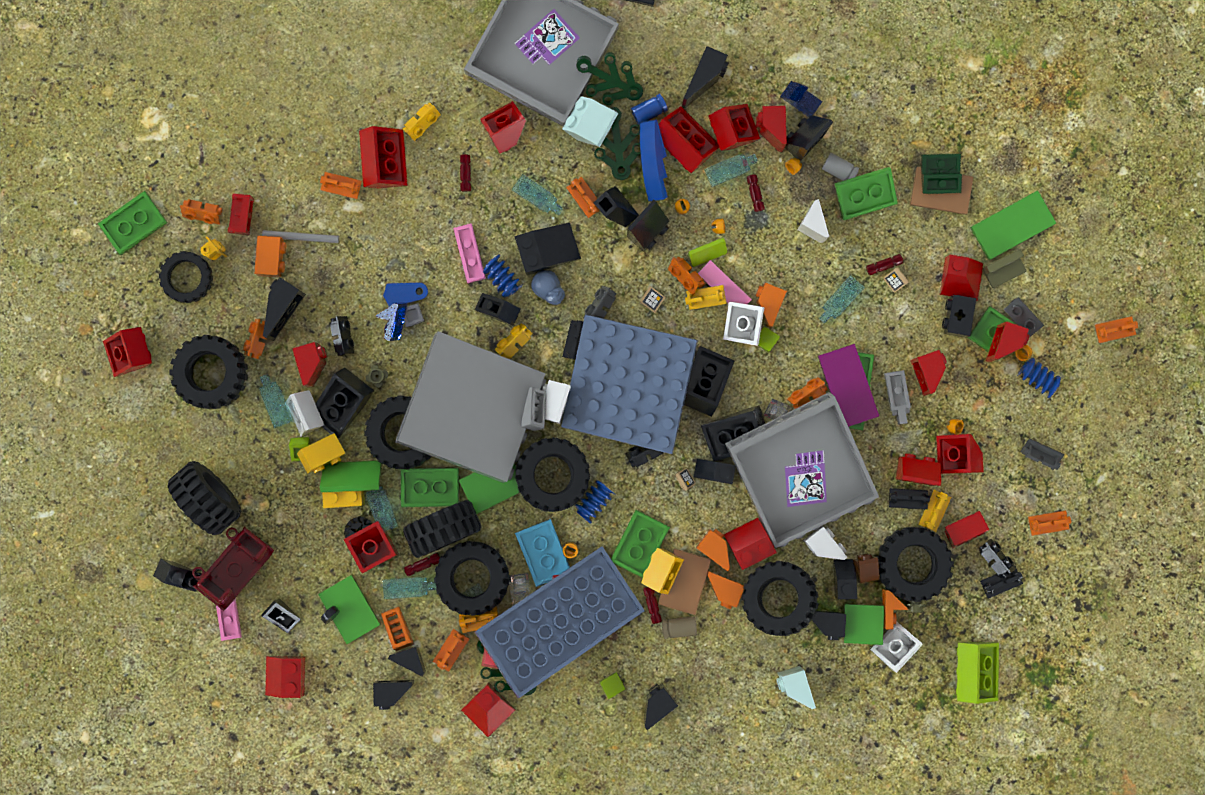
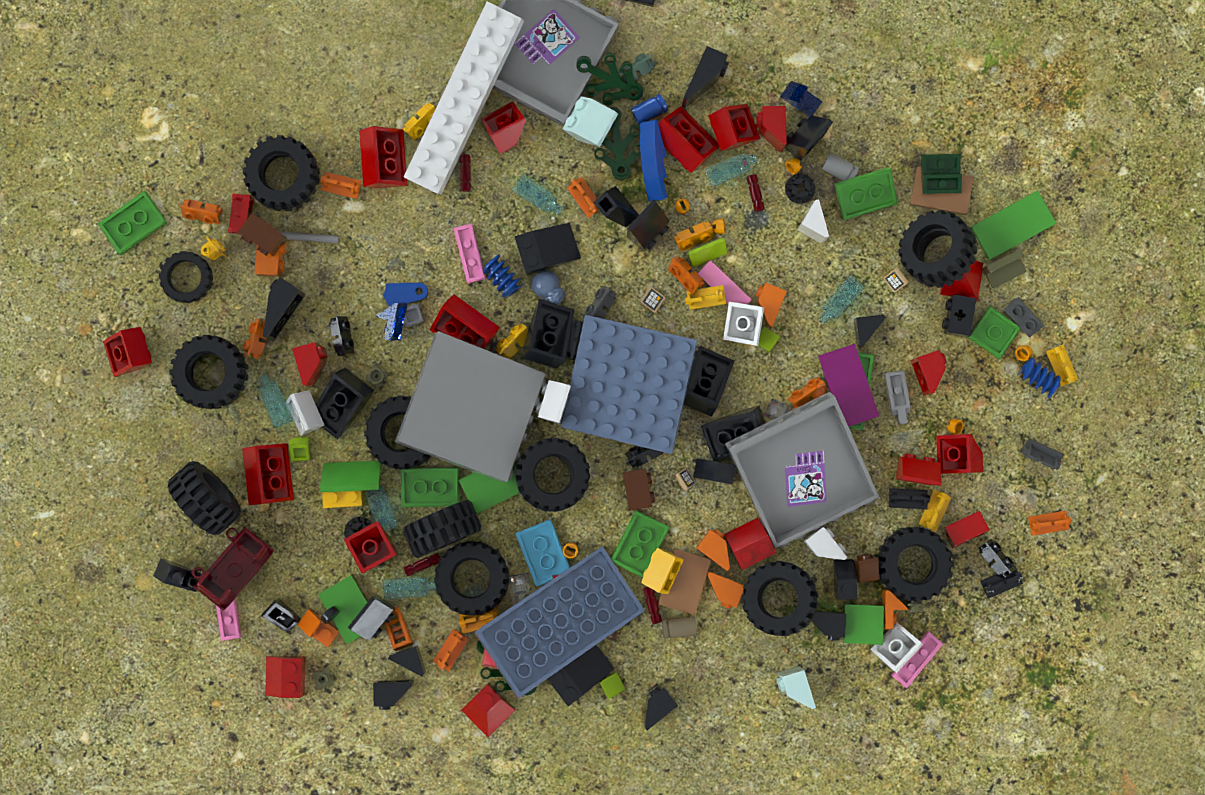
(262, 234): none -> reddish brown brick
(263, 156): none -> black tyre
(268, 474): none -> red slope
(314, 626): none -> orange slope
(321, 453): yellow brick -> none
(328, 679): none -> olive plate
(372, 617): none -> slope
(464, 98): none -> white brick
(464, 323): none -> red slope
(497, 309): black slope -> none
(536, 421): light grey slope -> none
(548, 334): none -> black slope
(581, 675): none -> black slope
(594, 501): blue piece -> none
(638, 490): none -> reddish brown brick
(640, 64): none -> sand green hinge
(702, 233): none -> light orange hinge
(804, 196): none -> black gear
(866, 327): none -> black slope
(884, 264): dark red axle -> none
(919, 660): none -> bright pink tile
(922, 233): none -> black tyre
(977, 672): lime slope -> none
(1006, 340): red slope -> none
(1062, 365): none -> yellow hinge
(1116, 329): orange hinge -> none

